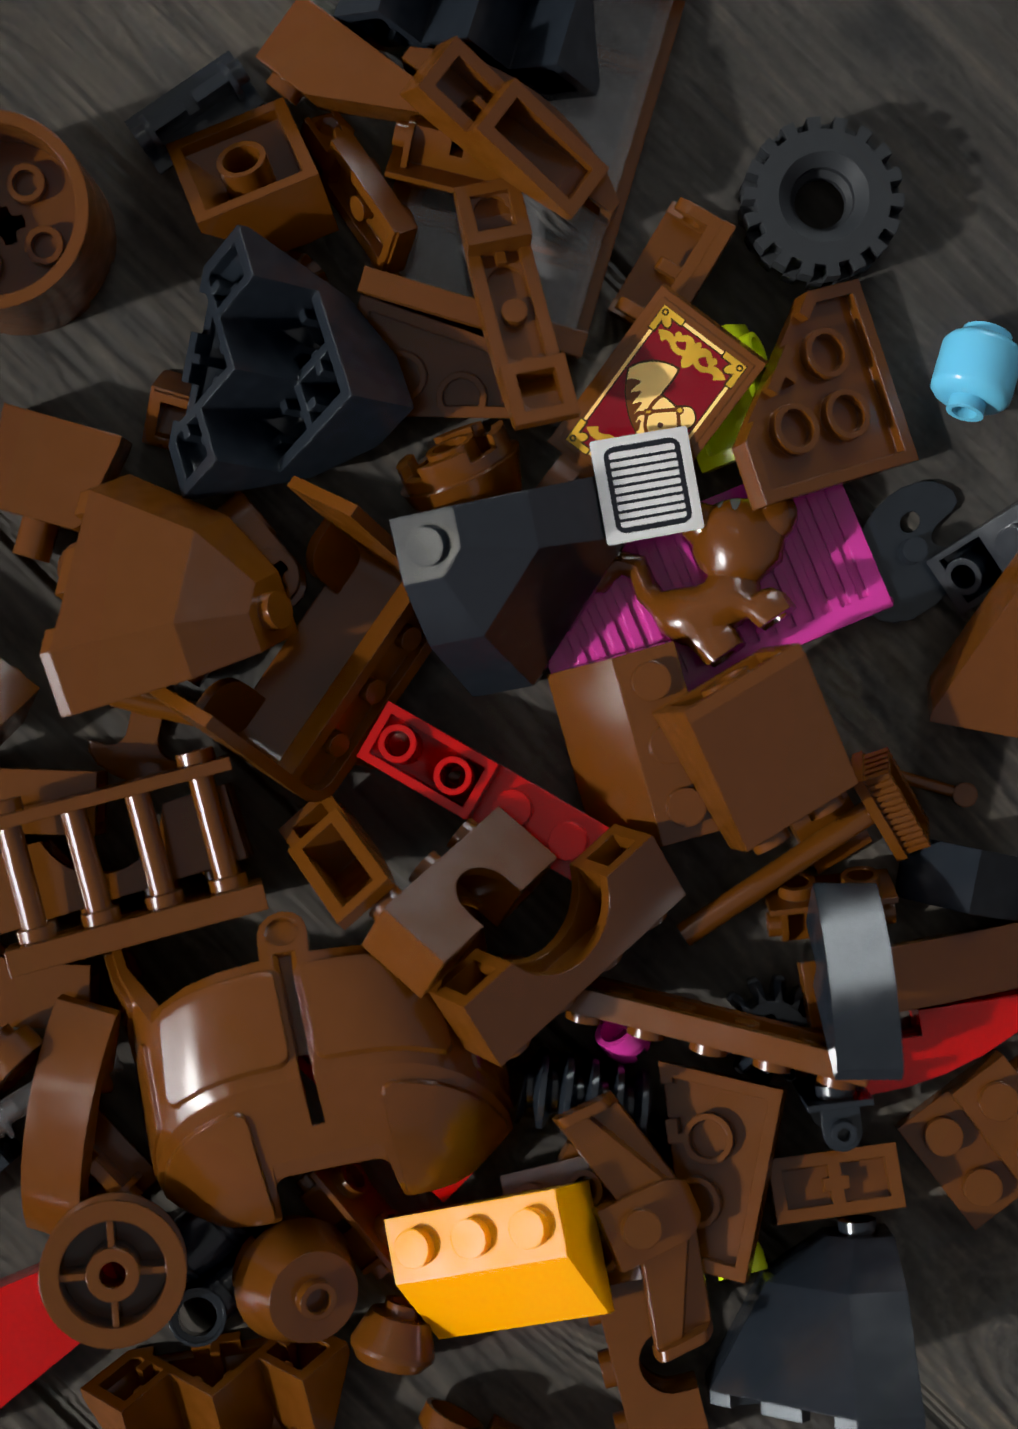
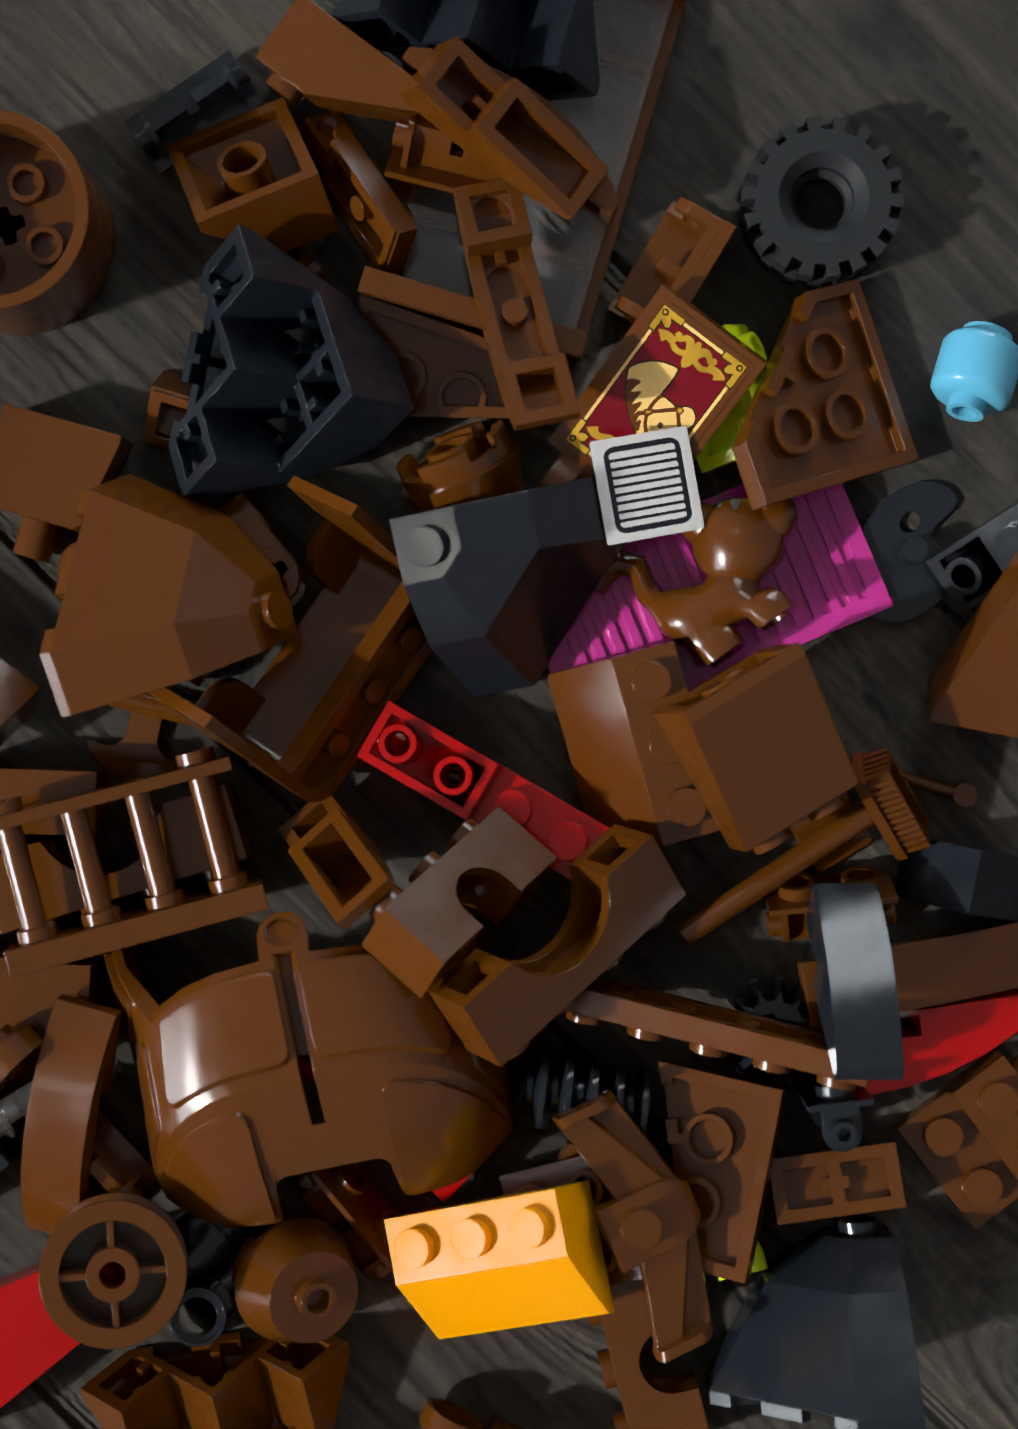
(394, 1338): reddish brown cone -> none
(619, 1044): dark pink hinge -> none

